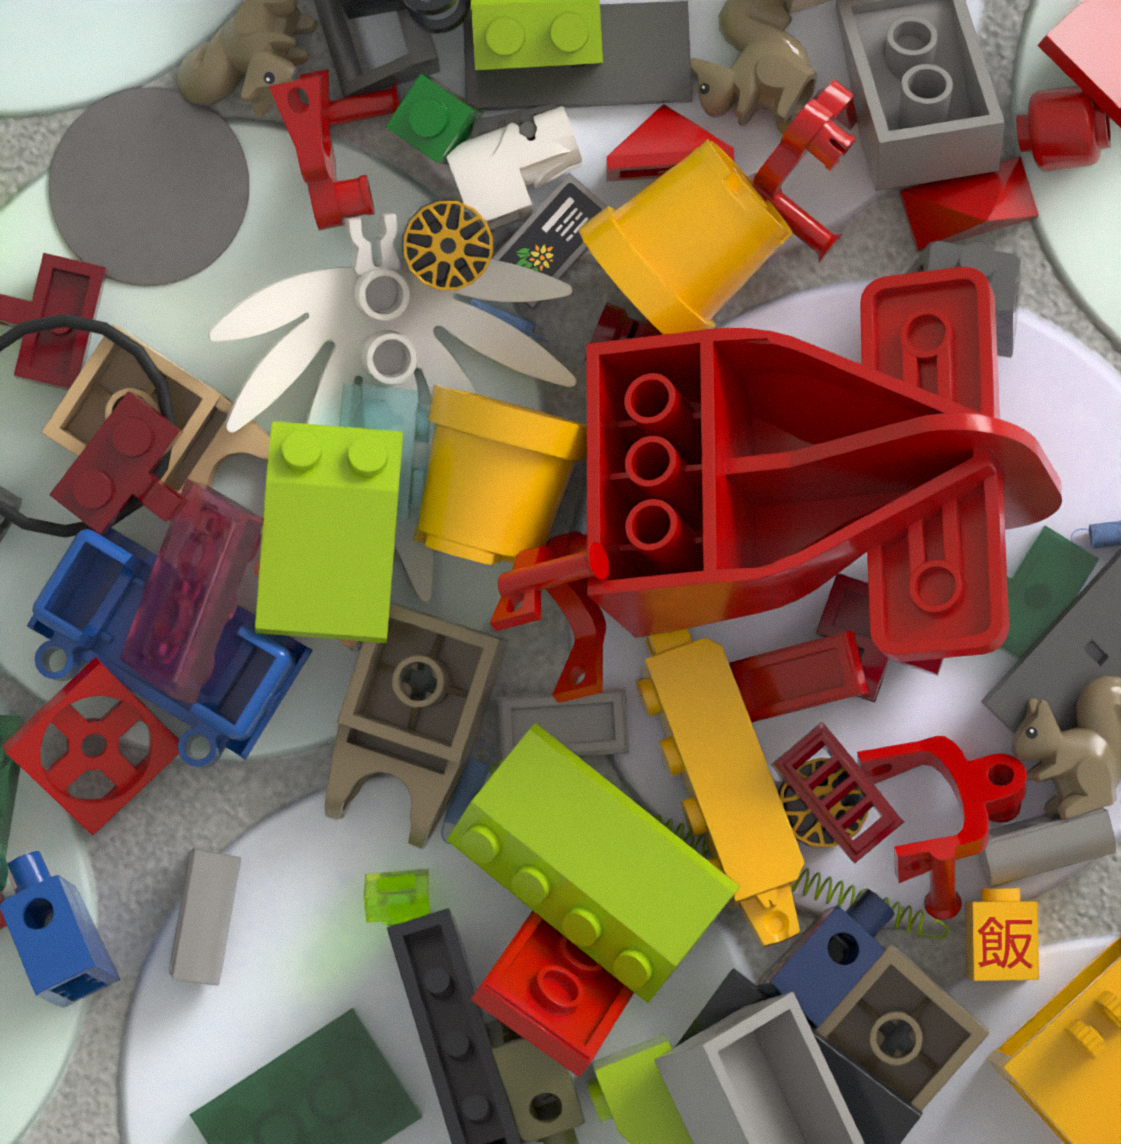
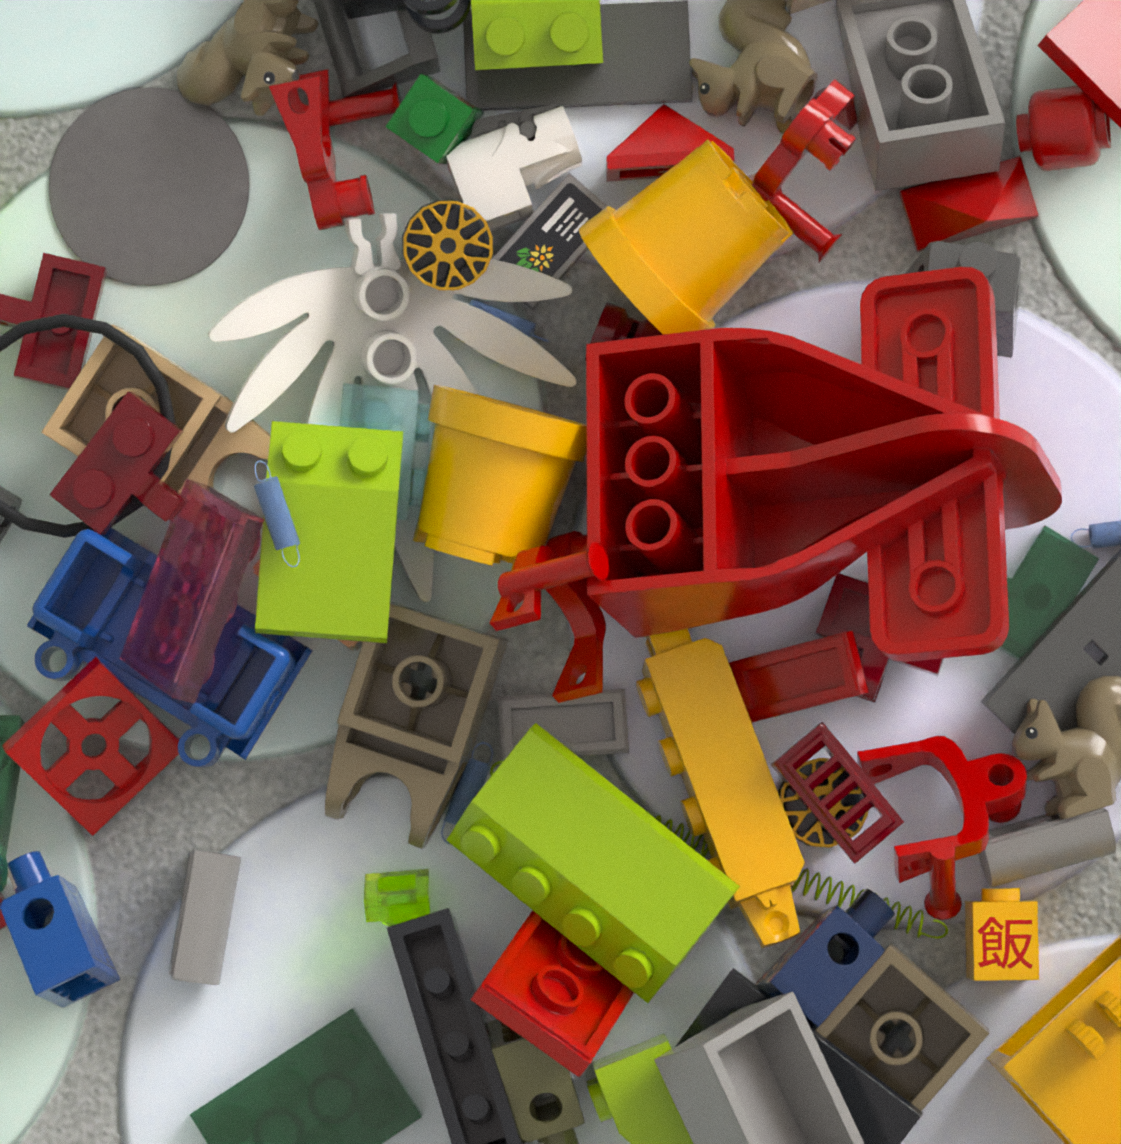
(276, 513): none -> light blue piece

